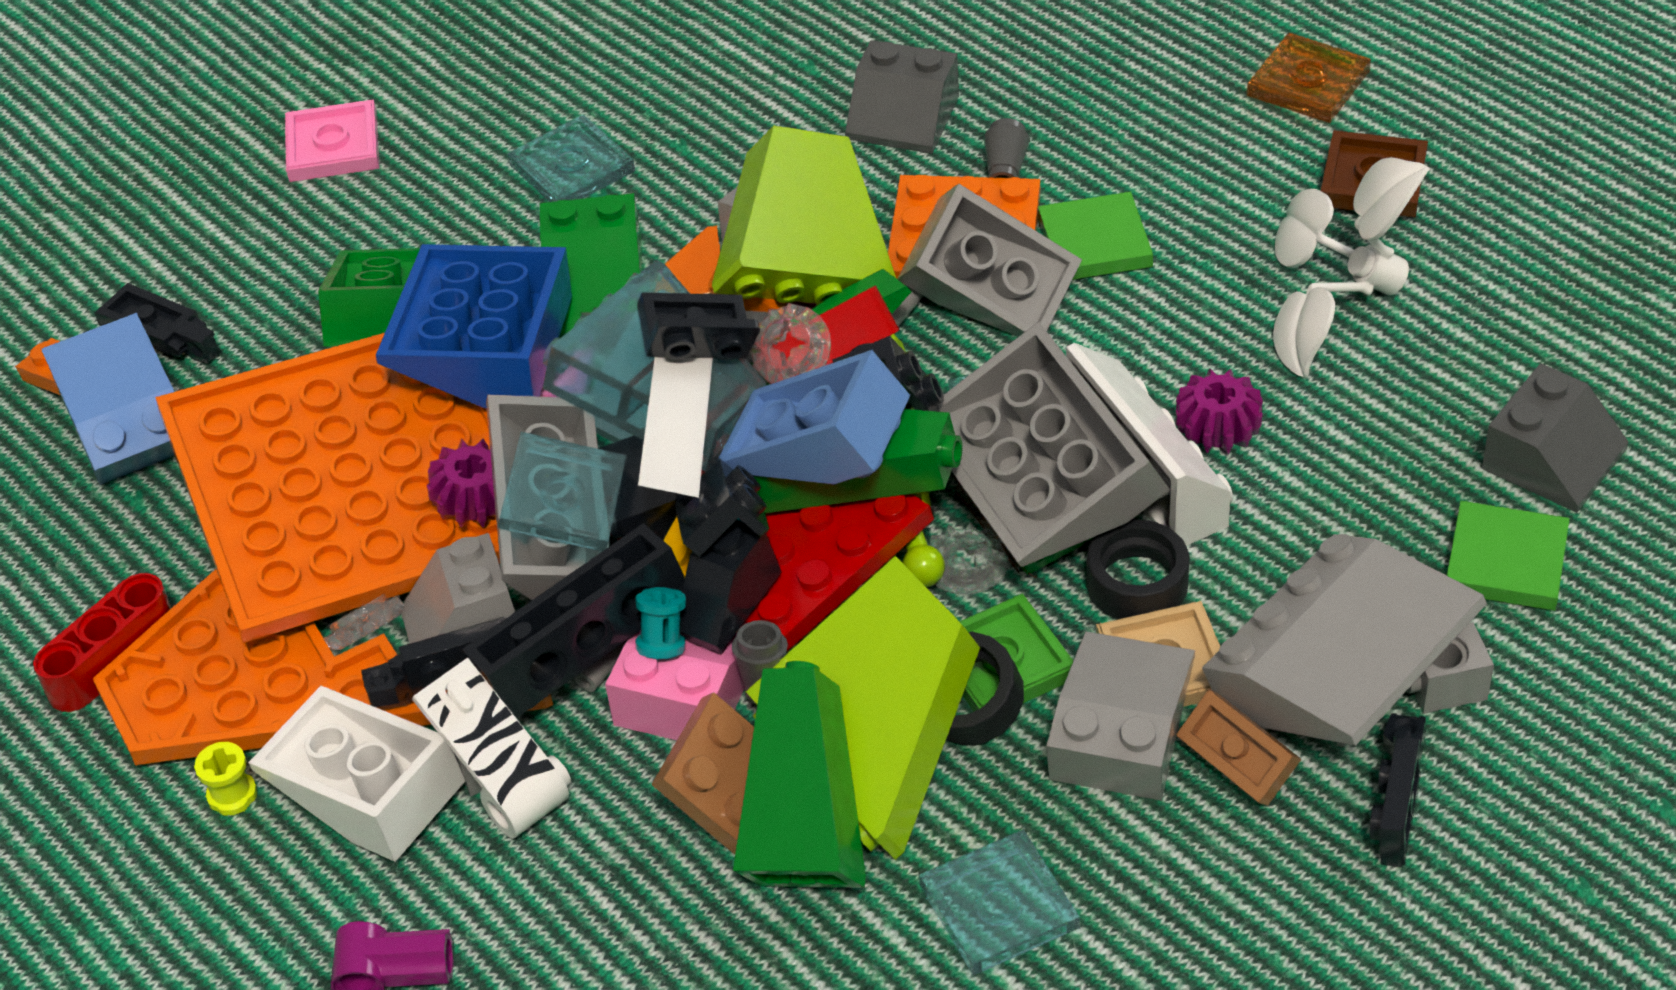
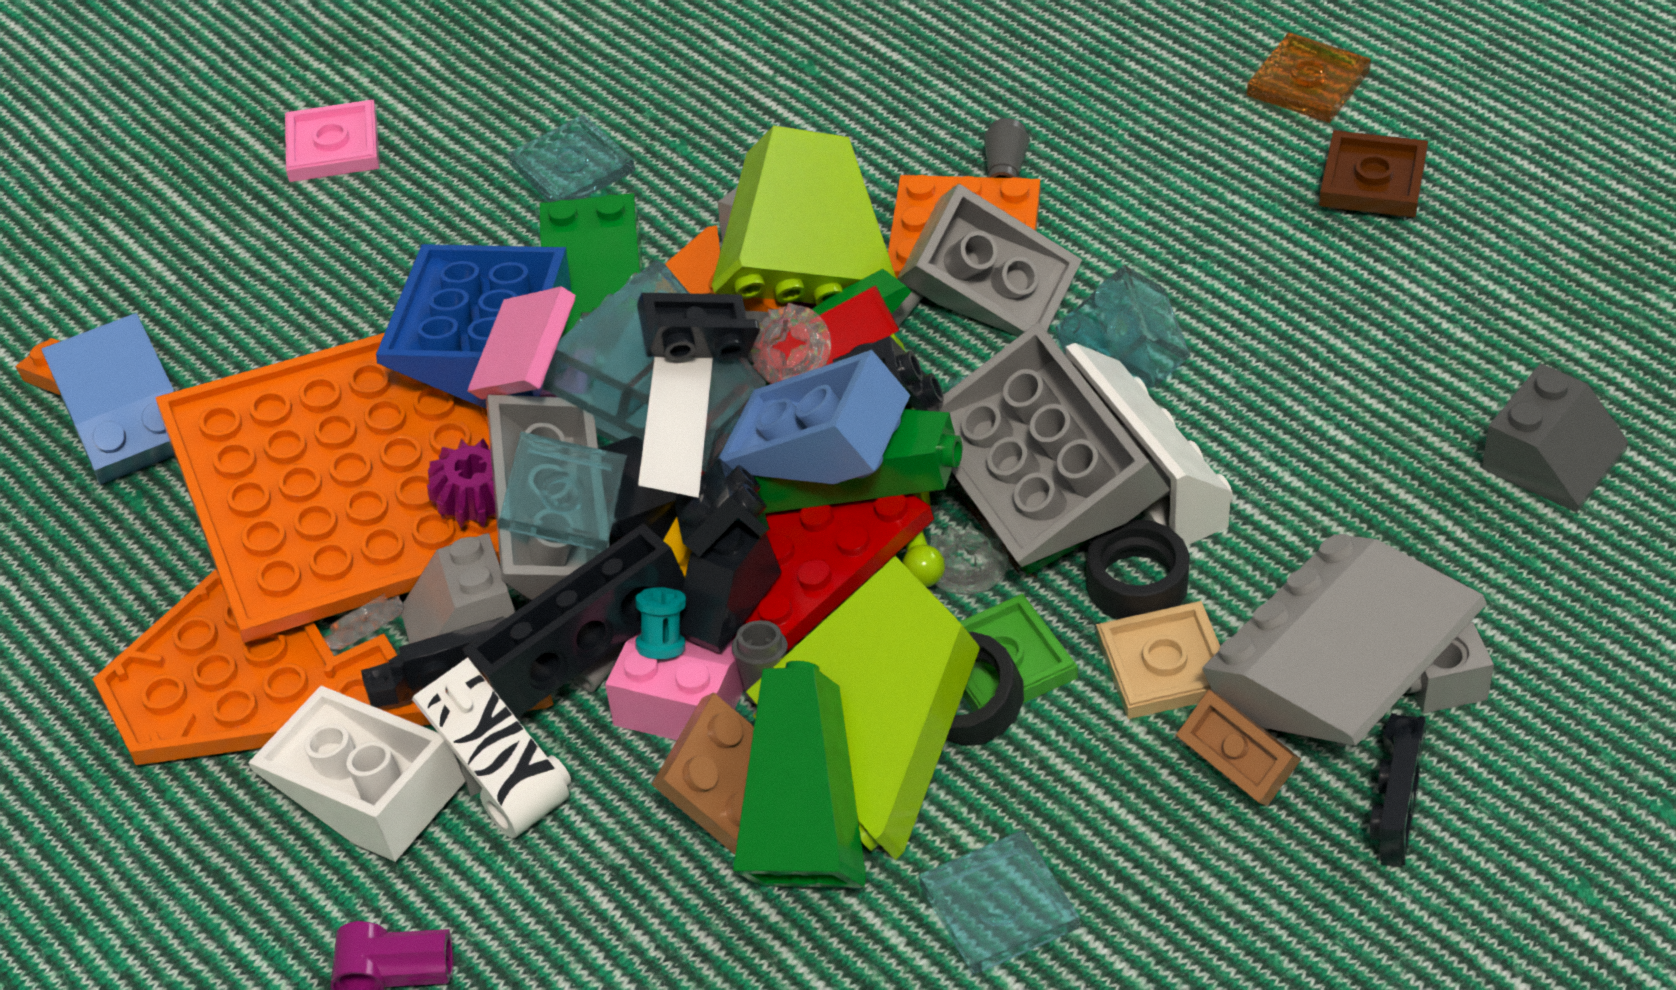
(96, 639): red beam -> none
(168, 324): black hinge -> none
(223, 771): neon yellow bush -> none
(362, 293): green slope -> none
(522, 343): none -> bright pink tile
(902, 96): dark grey slope -> none
(1100, 232): bright green tile -> none
(1119, 715): light grey slope -> none
(1131, 323): none -> clear light blue slope
(1219, 410): magenta gear -> none
(1379, 202): white plant -> none
(1509, 554): bright green tile -> none

